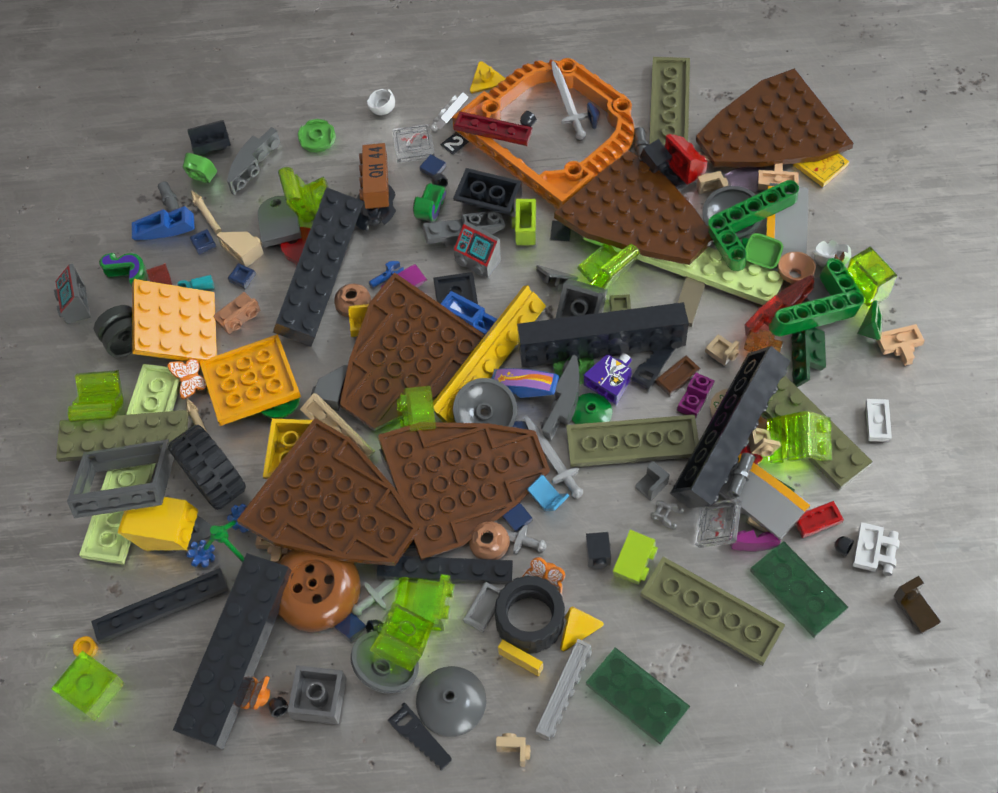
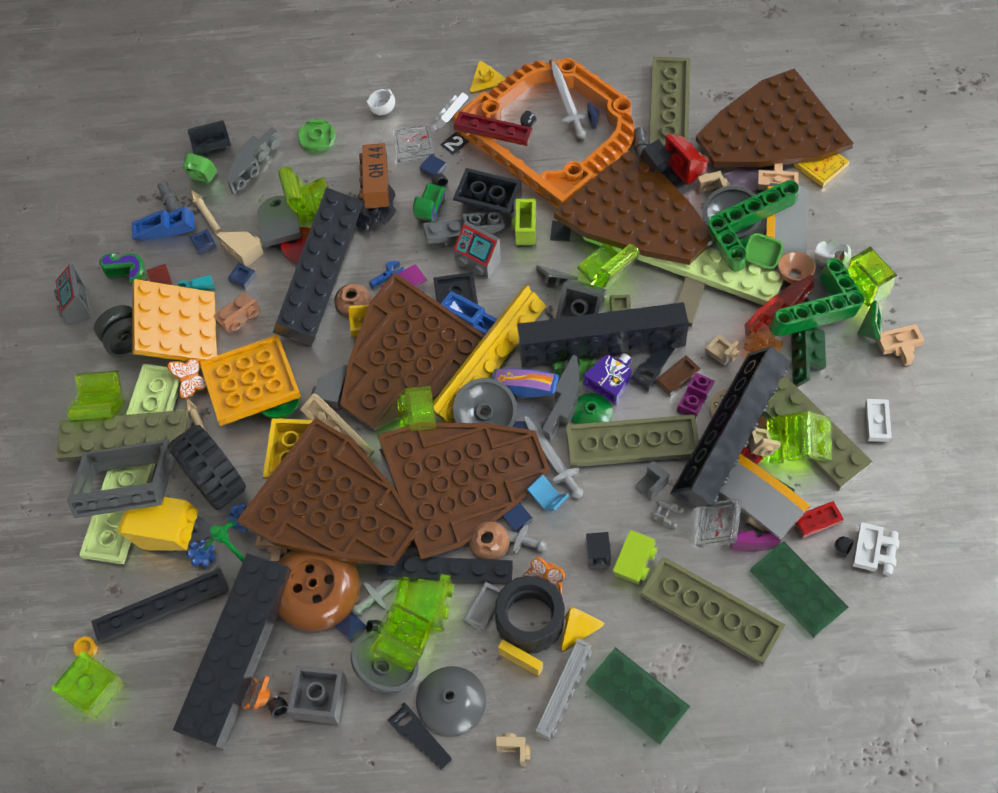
(740, 475): dark grey pin -> none
(915, 605): dark brown bracket -> none

